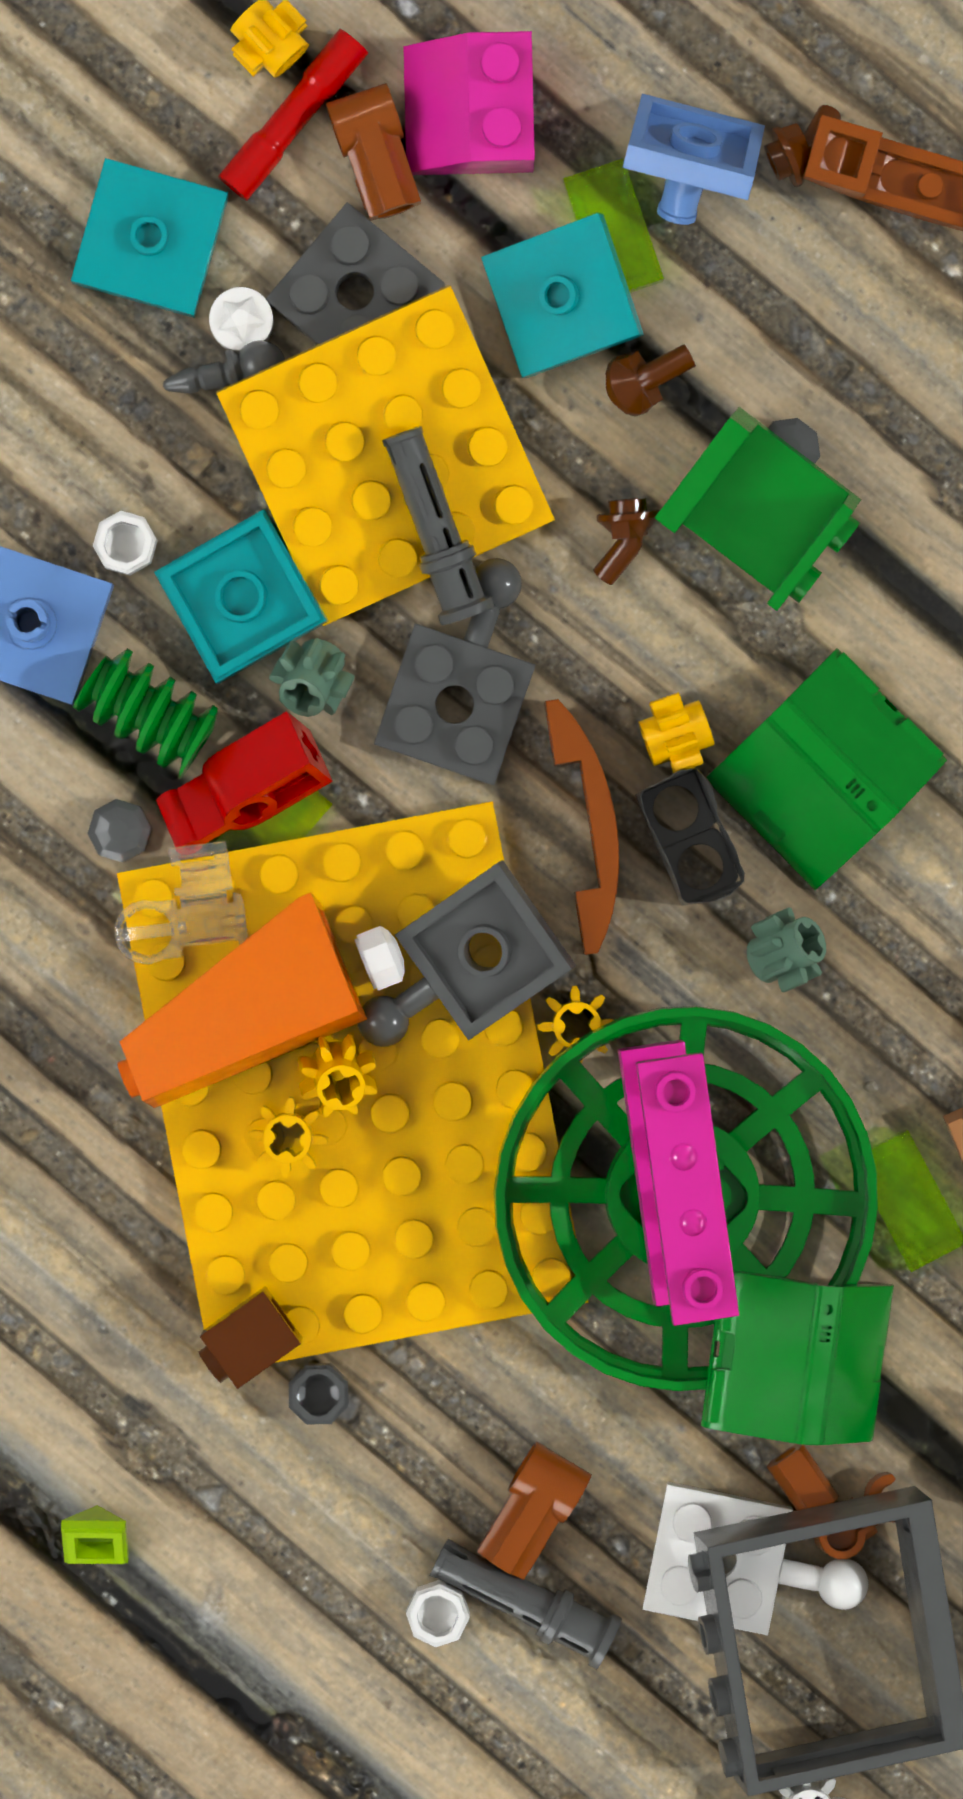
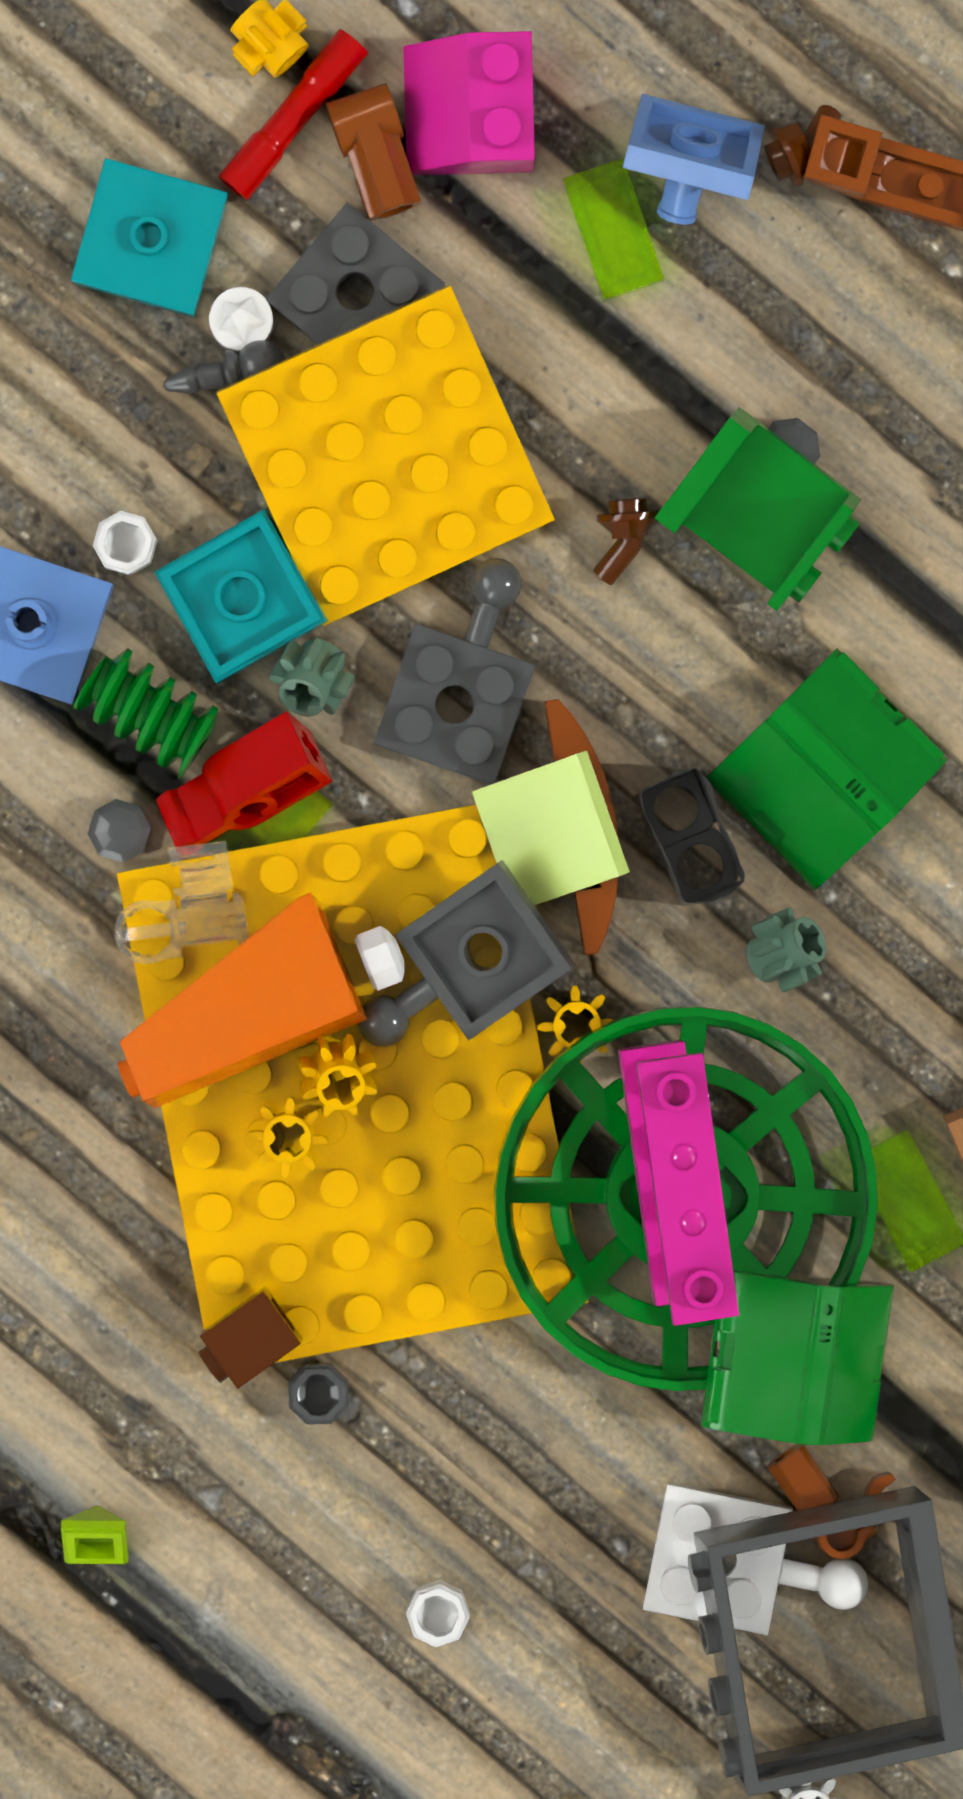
(445, 556): dark grey pin -> none
(540, 1497): dark orange piece -> none
(552, 828): none -> yellowish green tile
(552, 1614): dark grey pin -> none
(562, 295): teal plate -> none
(634, 384): reddish brown plate -> none
(676, 732): yellow gear -> none

